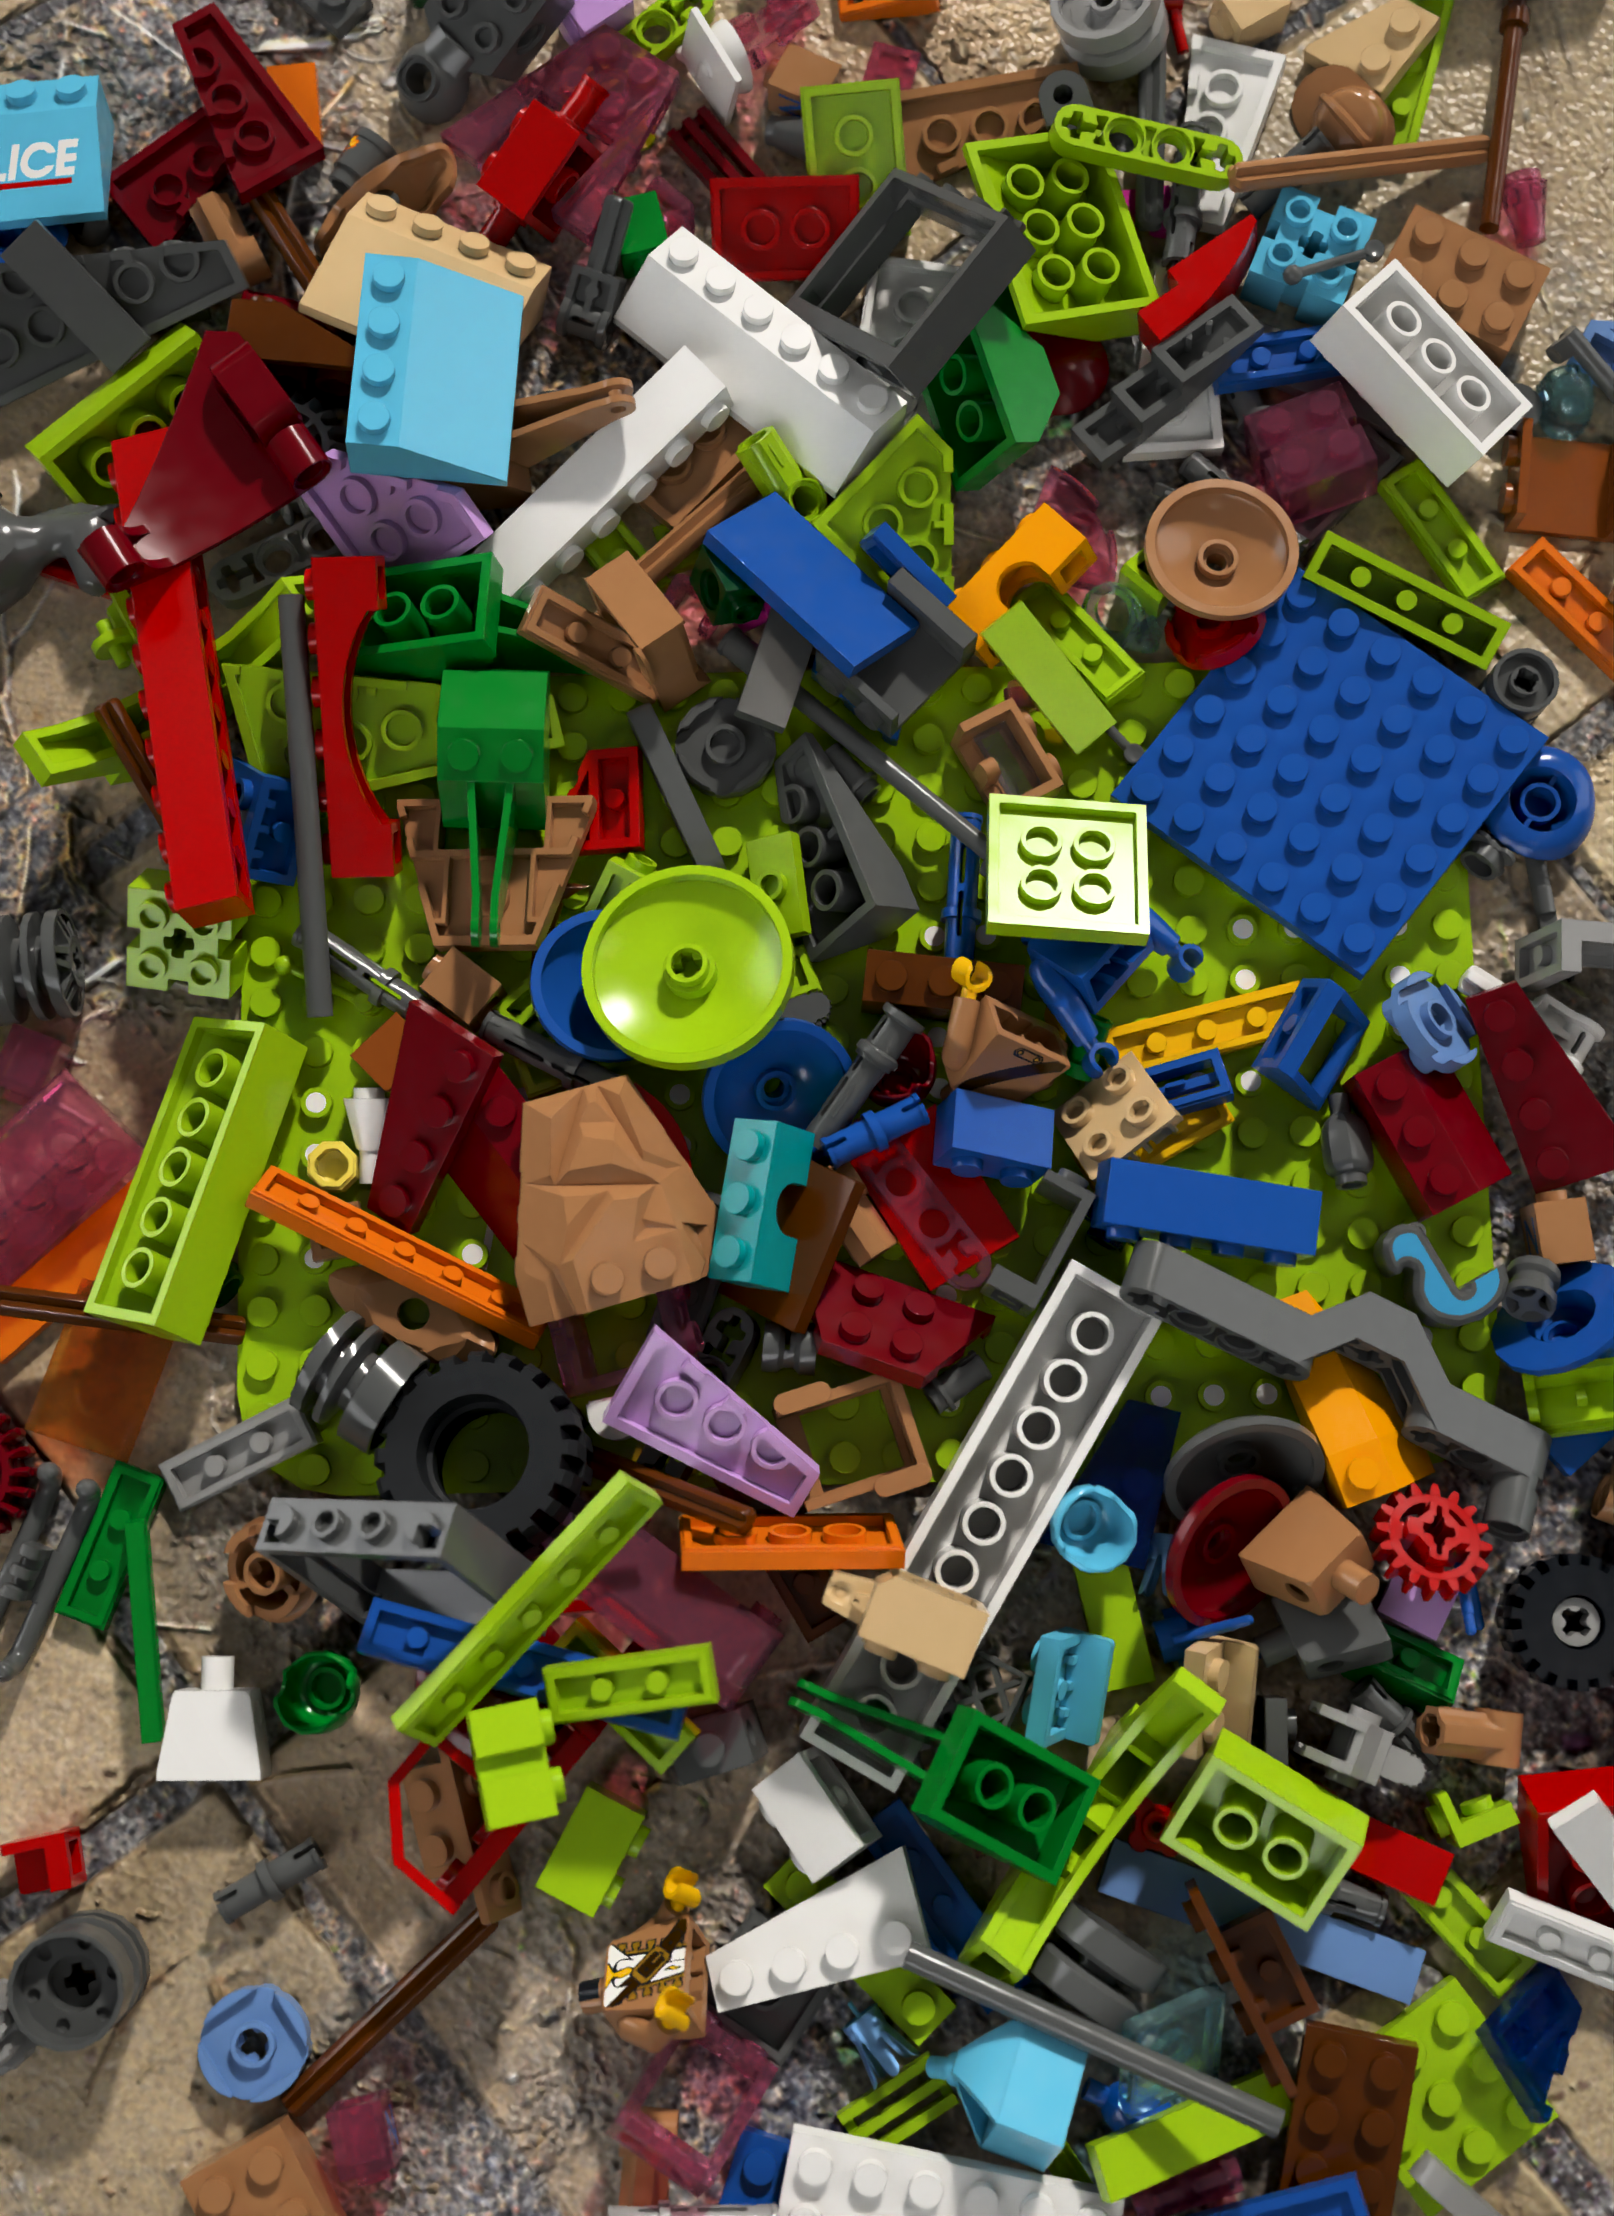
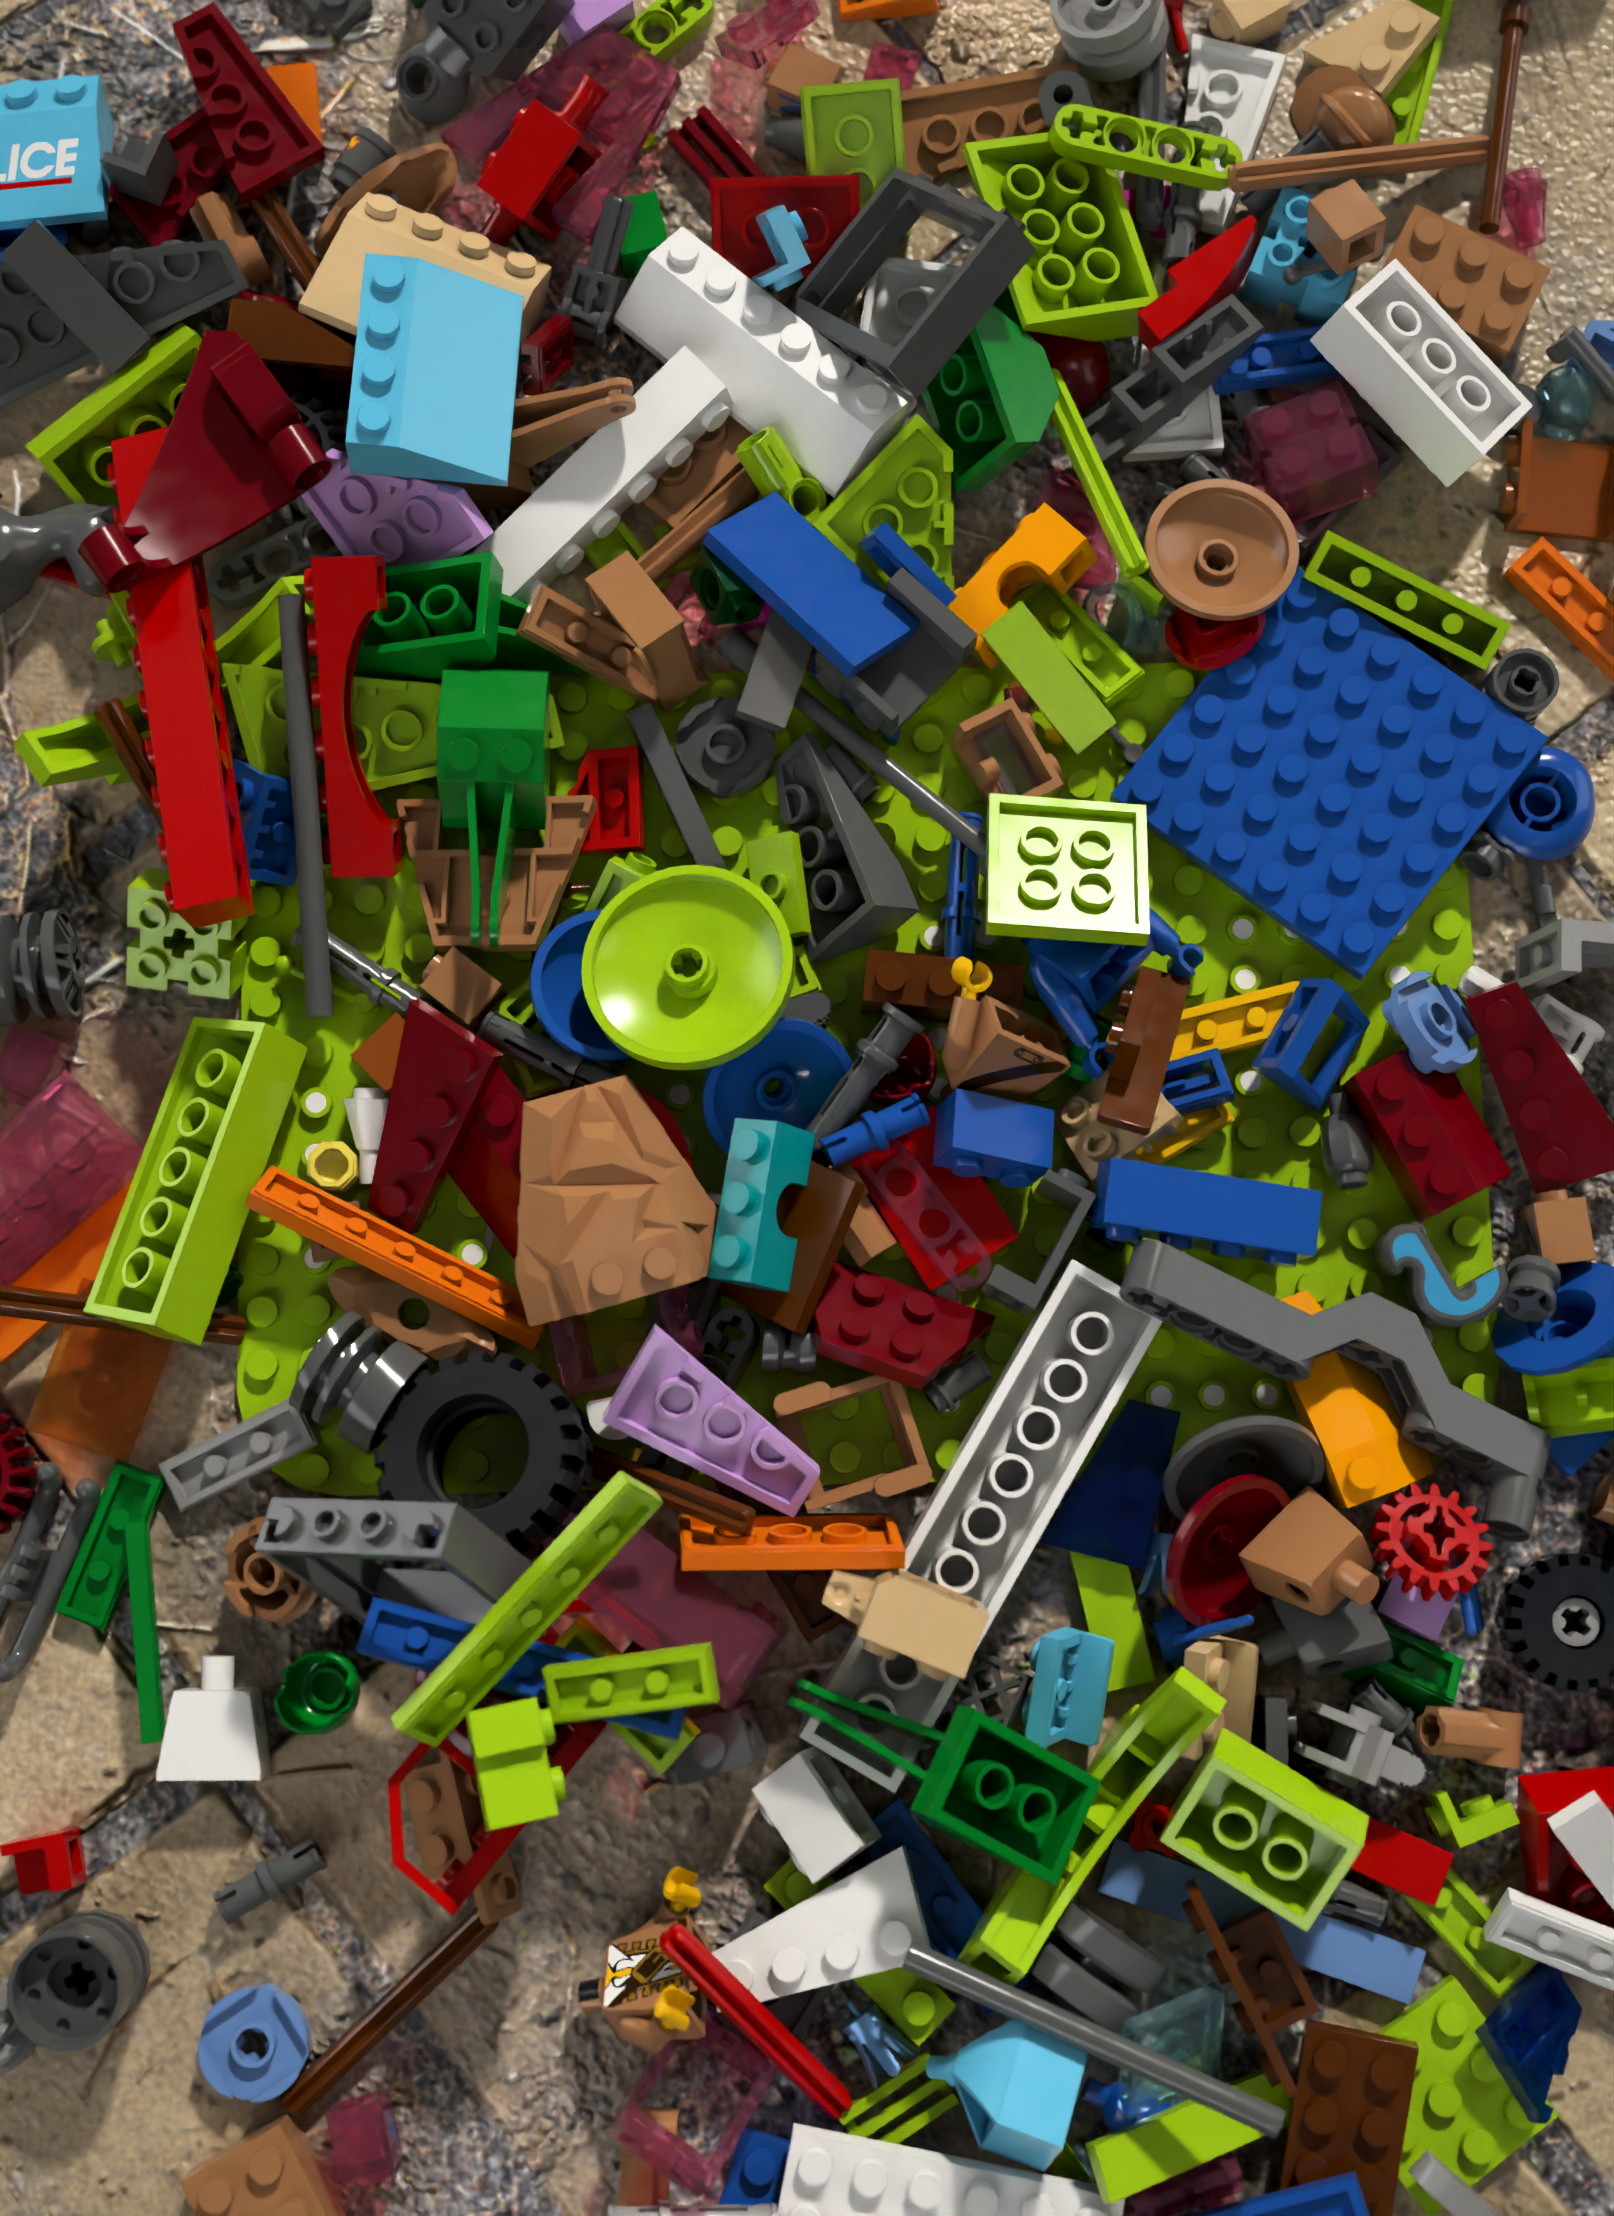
(142, 168): none -> dark grey panel
(545, 346): none -> dark red tile
(592, 1850): lime brick -> none
(676, 208): clear pink arm -> none
(716, 63): white hat -> none
(754, 2020): none -> red axle
(784, 236): none -> medium azure bracket
(1093, 1529): medium azure hair -> none
(1097, 484): none -> lime axle
(1142, 1049): none -> reddish brown bracket
(1345, 227): none -> medium nougat brick
(1440, 531): lime tile -> none

